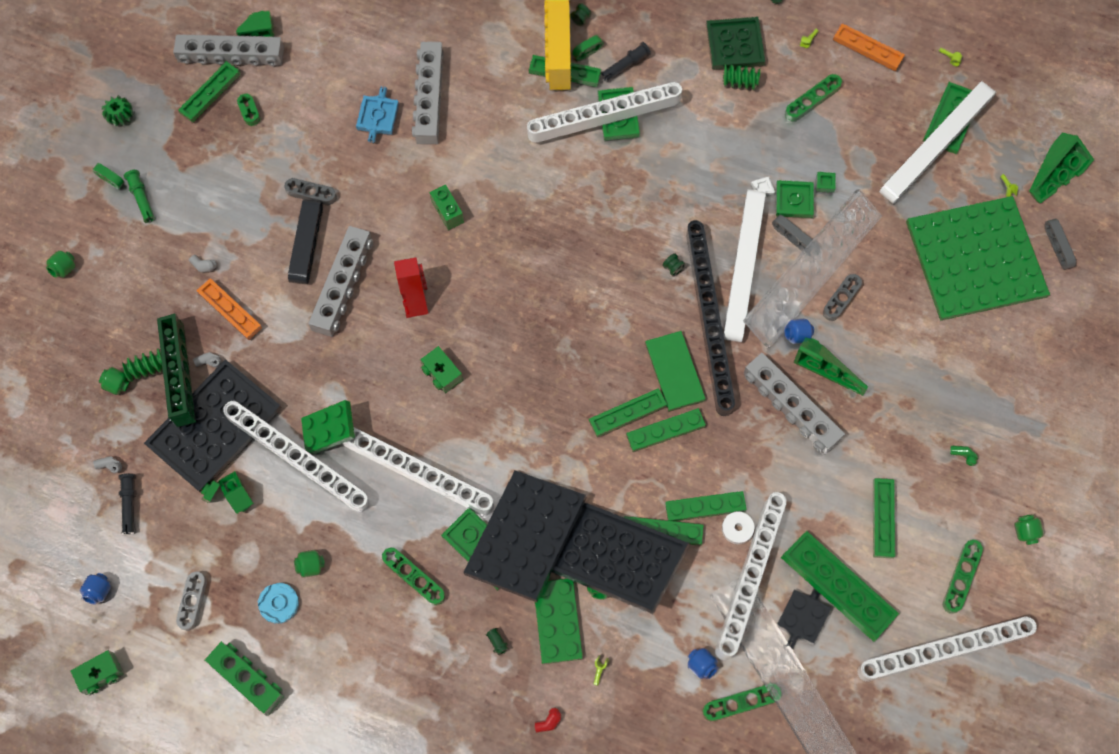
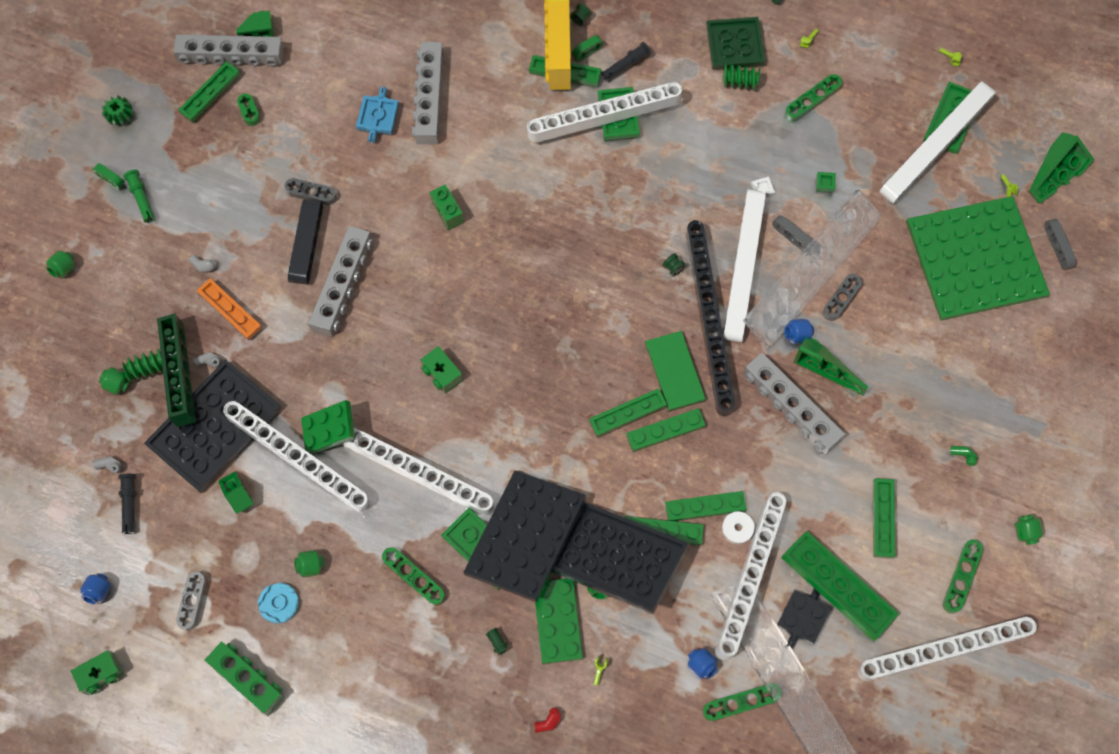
(209, 491): green plate -> none
(412, 286): red wedge -> none
(795, 199): green plate -> none
(868, 47): orange plate -> none

